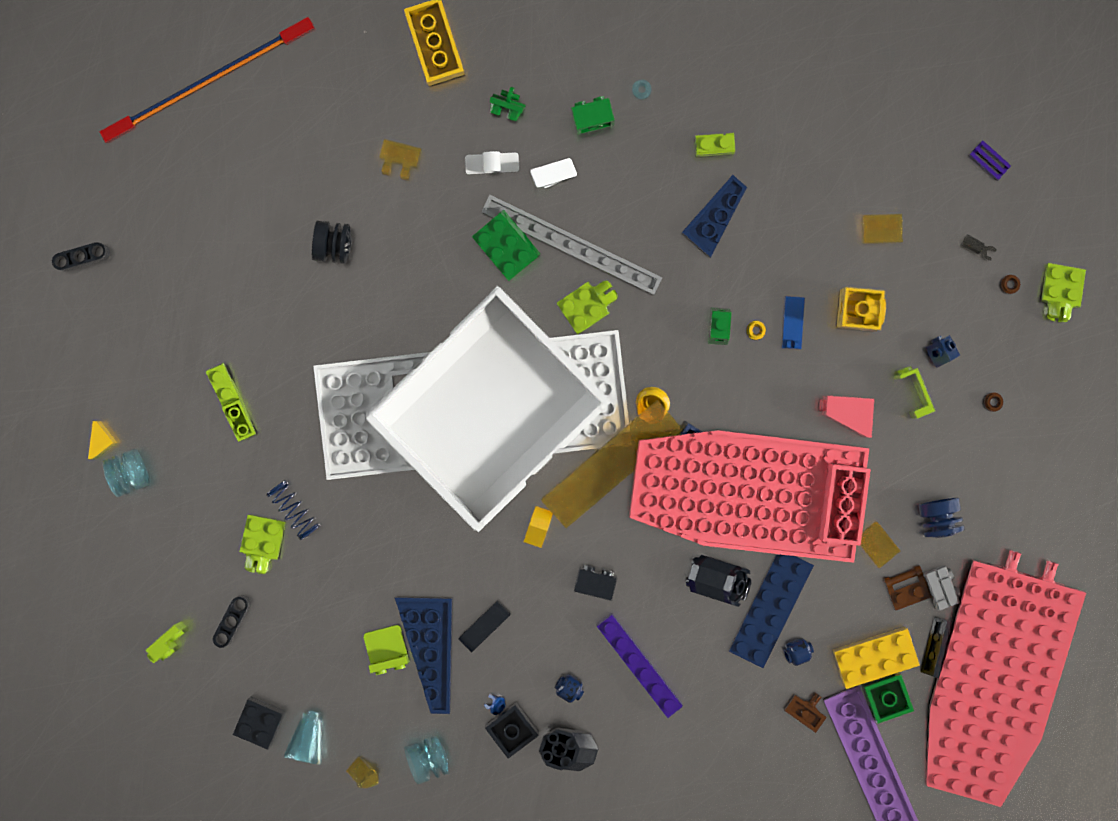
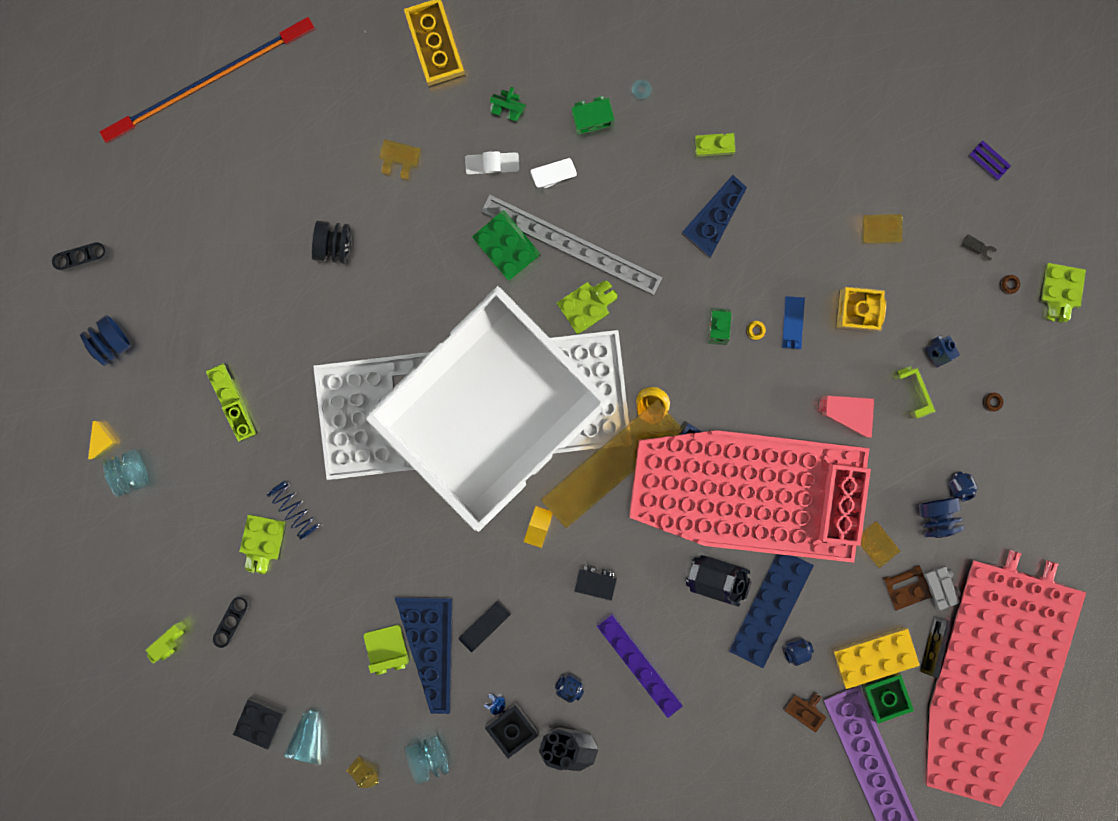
(102, 343): none -> dark blue wheel
(963, 486): none -> dark blue head

